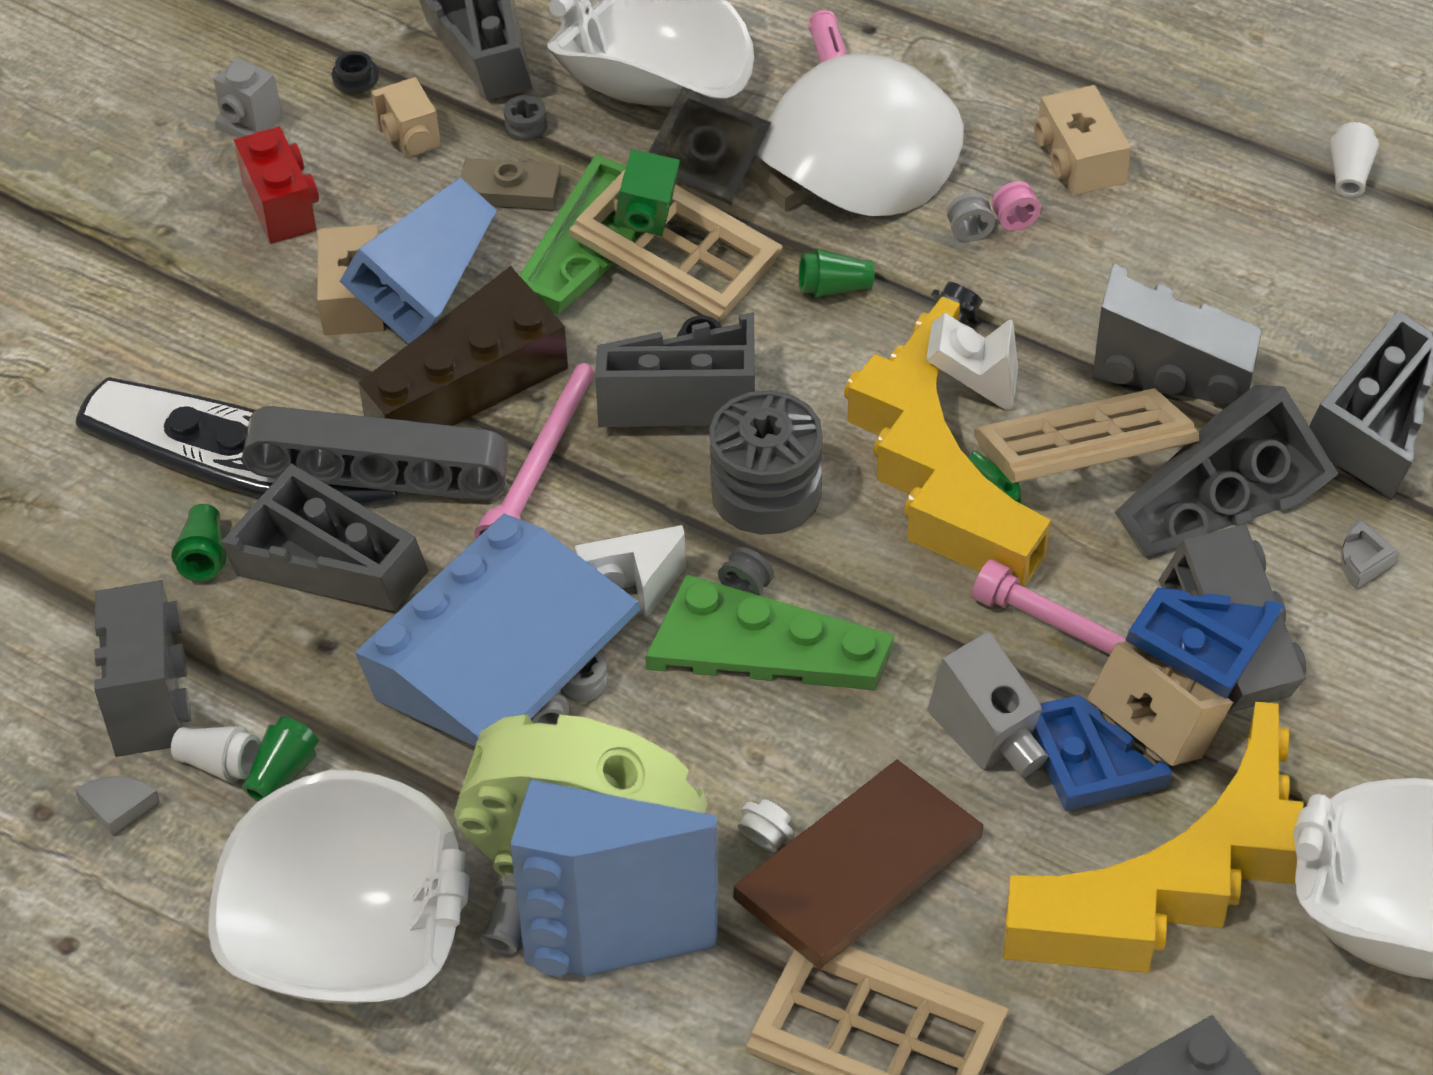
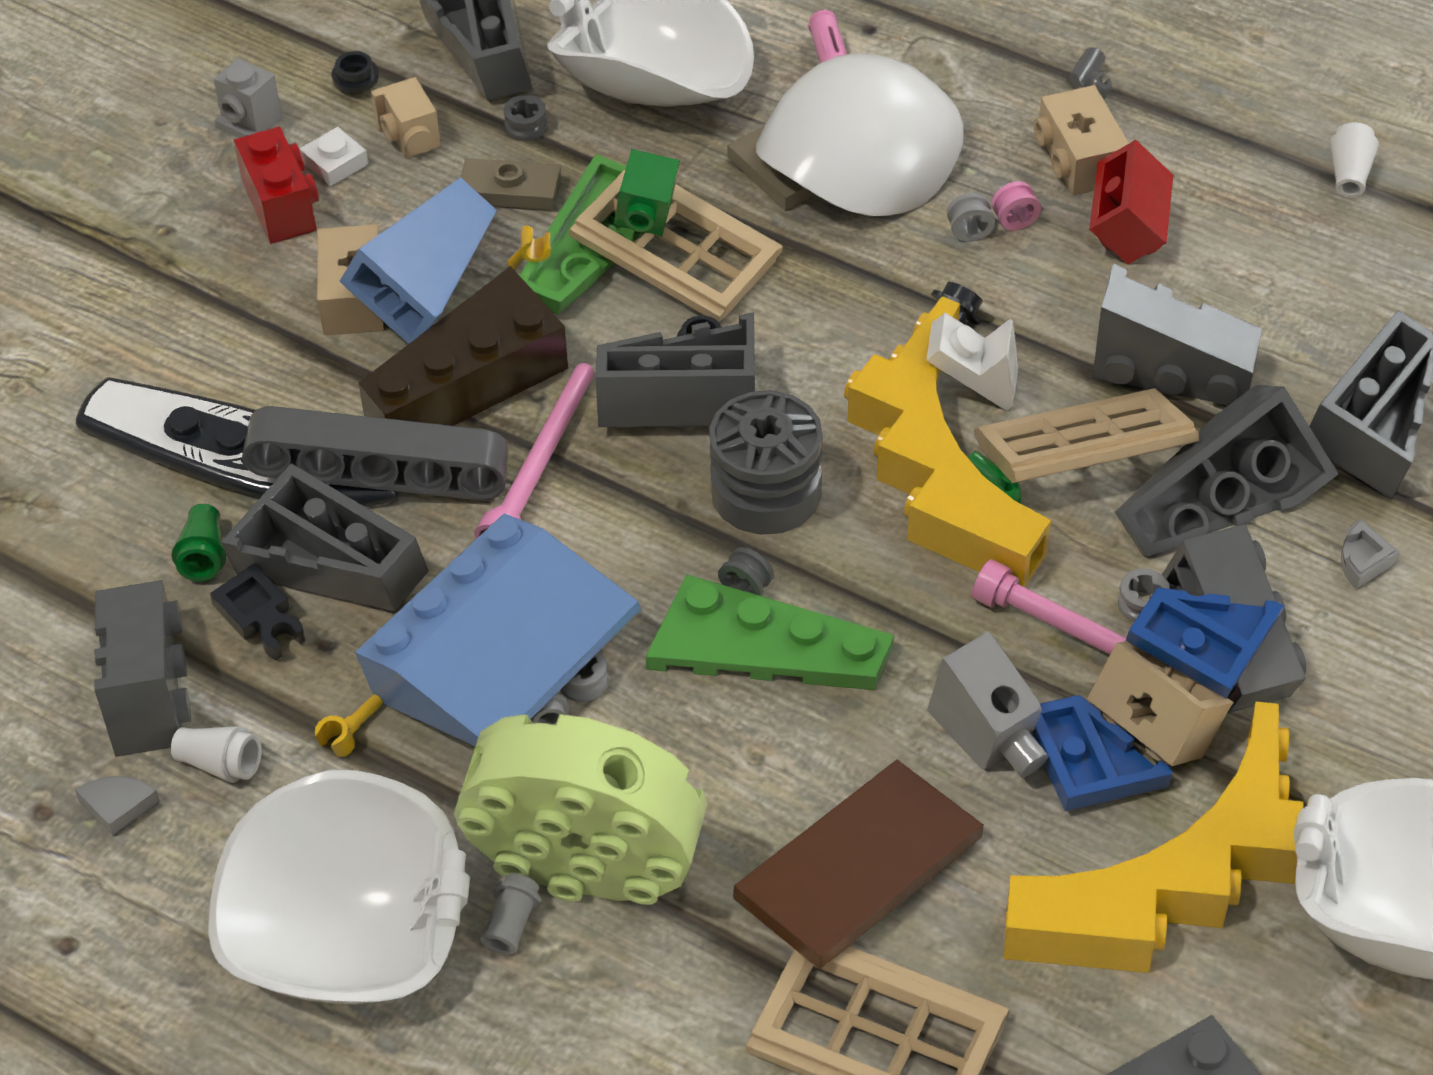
(257, 605): none -> black plate
(281, 757): green cone -> none
(334, 156): none -> white plate
(335, 725): none -> yellow hand
(531, 249): none -> yellow hand
(611, 880): medium blue slope -> none
(641, 560): white slope -> none
(711, 142): clear smoke slope -> none
(766, 825): white plate -> none
(832, 273): green cone -> none
(1087, 72): none -> dark grey arm
(1131, 202): none -> red brick
(1138, 581): none -> light grey bush

